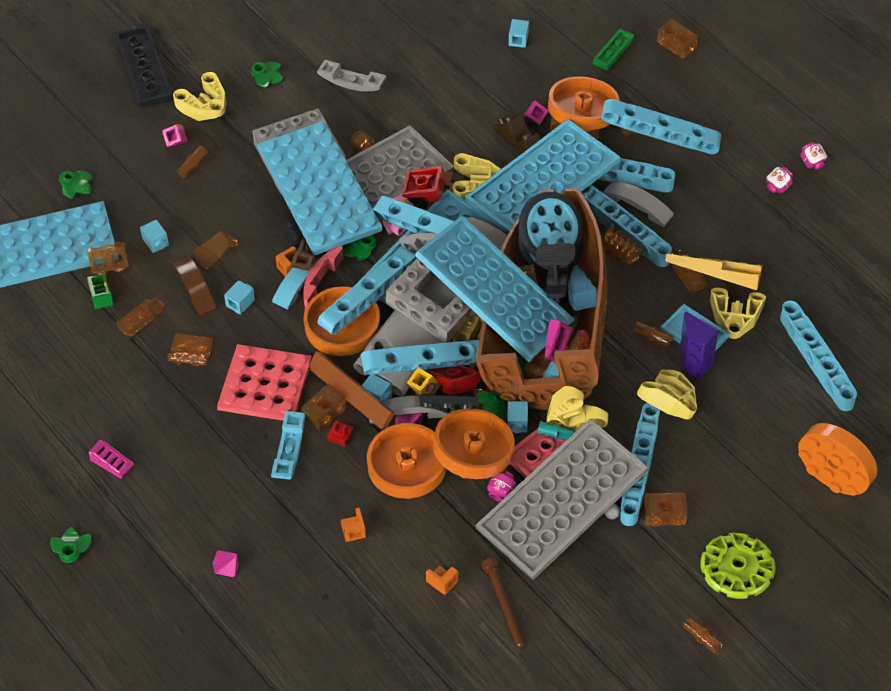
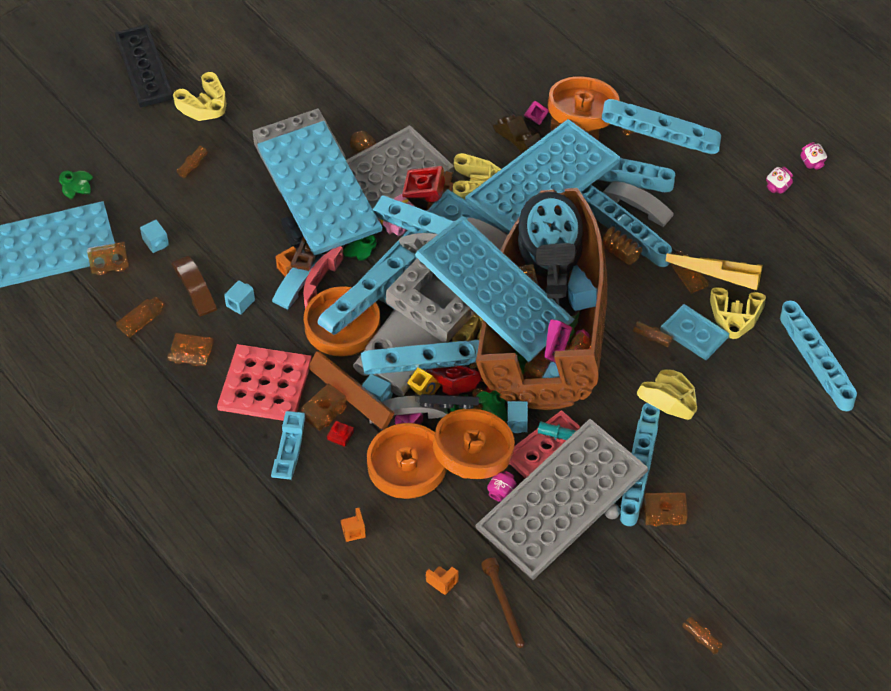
(70, 543): green plate -> none
(99, 453): dark pink slope -> none
(100, 292): green slope -> none
(174, 135): dark pink slope -> none
(213, 249): clear orange piece -> none
(226, 563): dark pink slope -> none
(266, 73): green plate -> none
(332, 72): light grey slope -> none
(518, 33): medium azure brick -> none
(568, 410): light yellow connector -> none
(613, 49): green plate -> none
(677, 38): clear orange brick -> none
(697, 346): dark purple slope -> none
(738, 575): lime plate -> none
(837, 459): orange piece -> none

